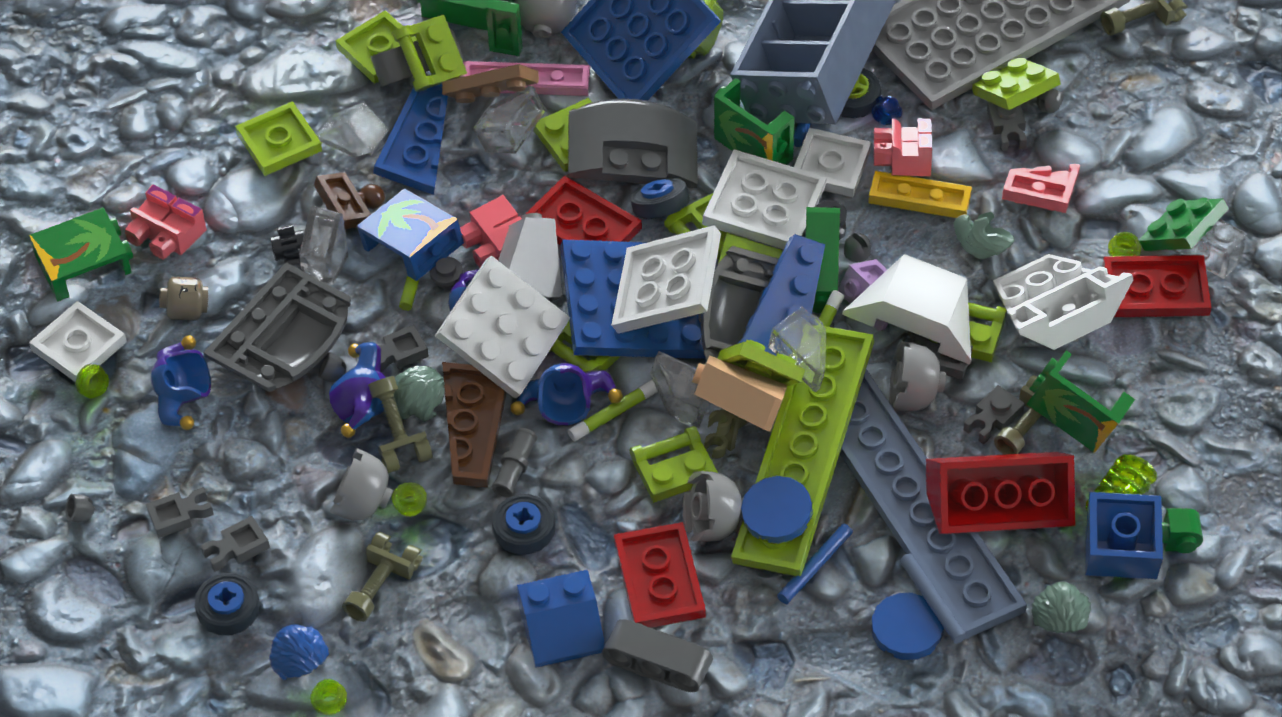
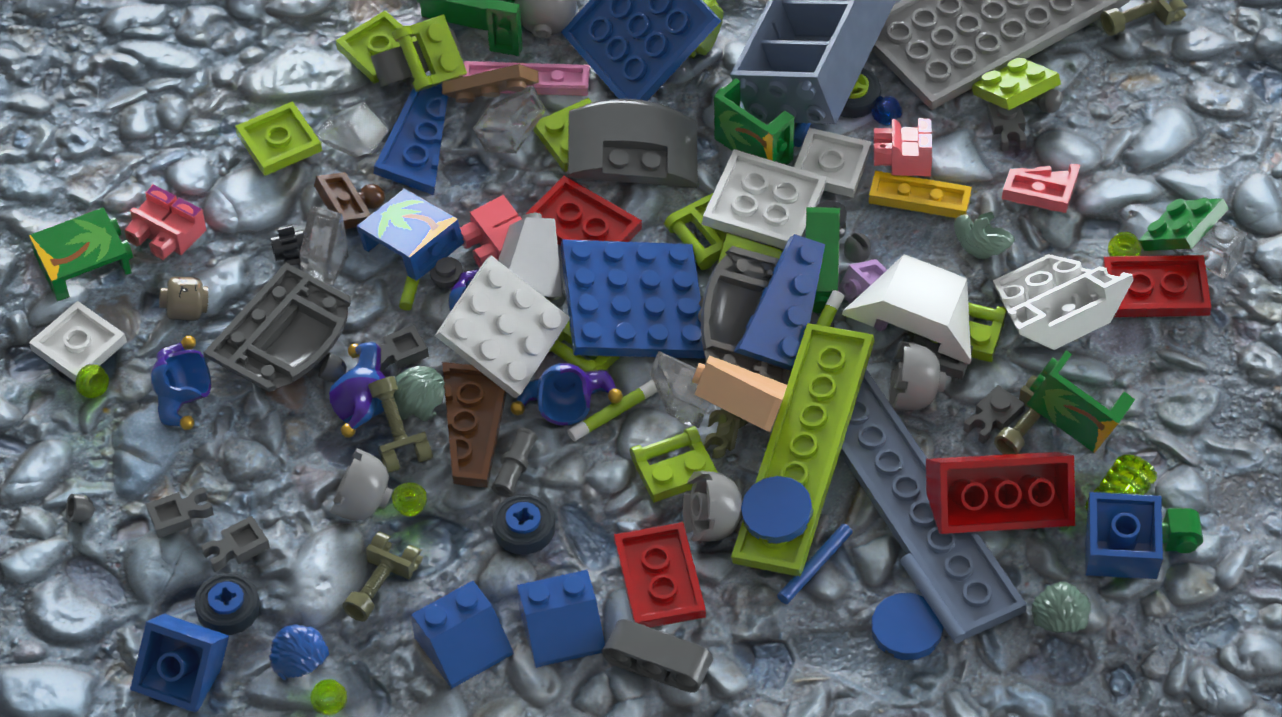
(178, 661): none -> blue slope
(461, 634): none -> blue slope
(660, 198): black wheel -> none
(666, 279): white plate -> none
(754, 358): lime plate -> none
(804, 340): clear slope -> none

